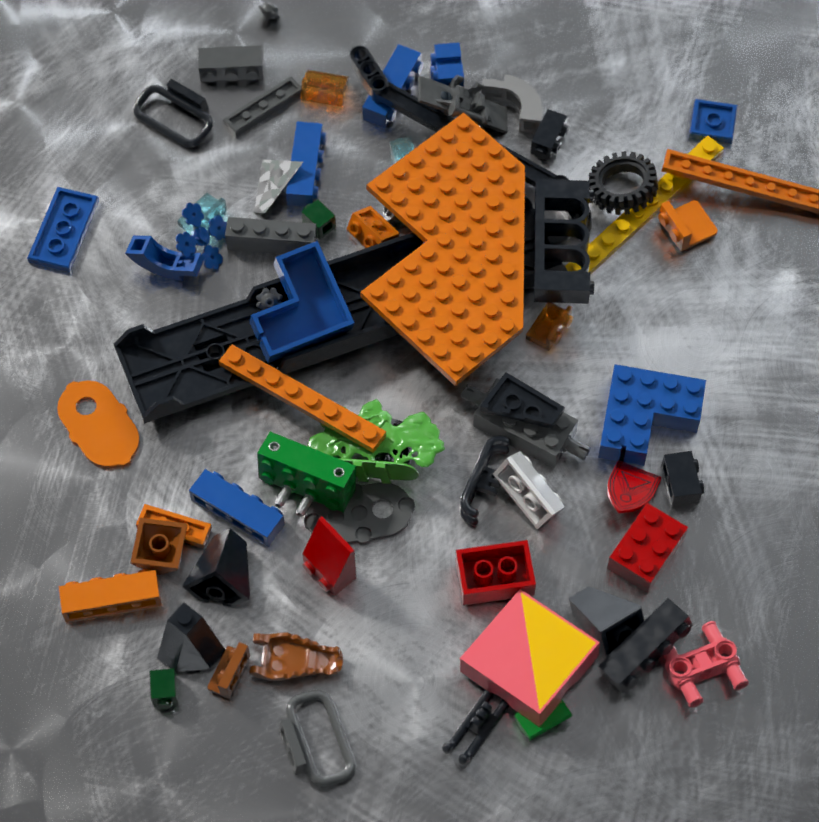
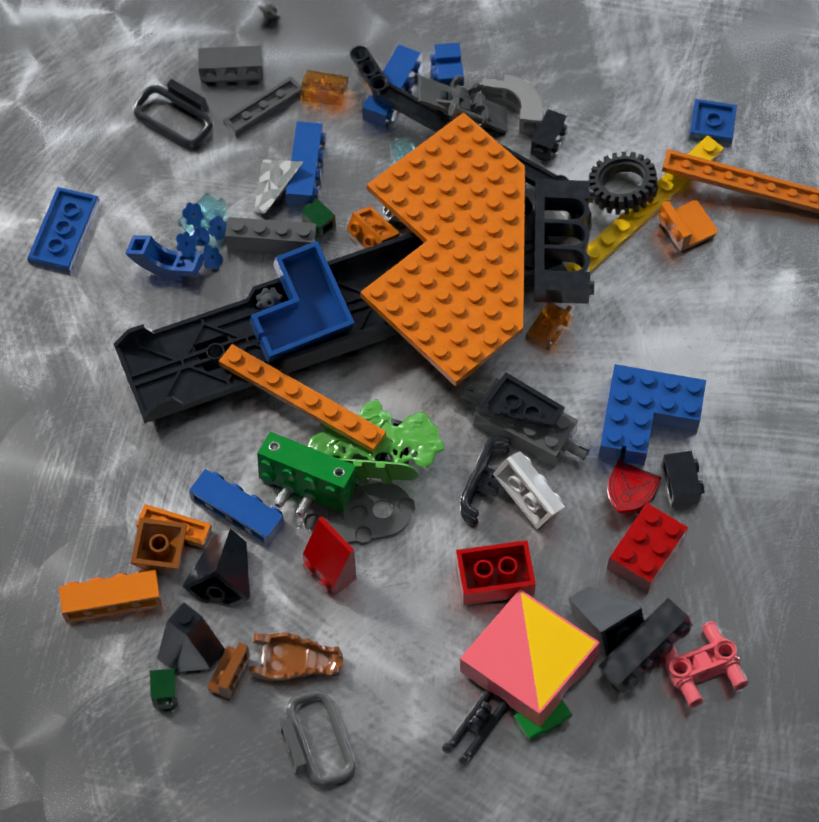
(107, 434): orange piece -> none

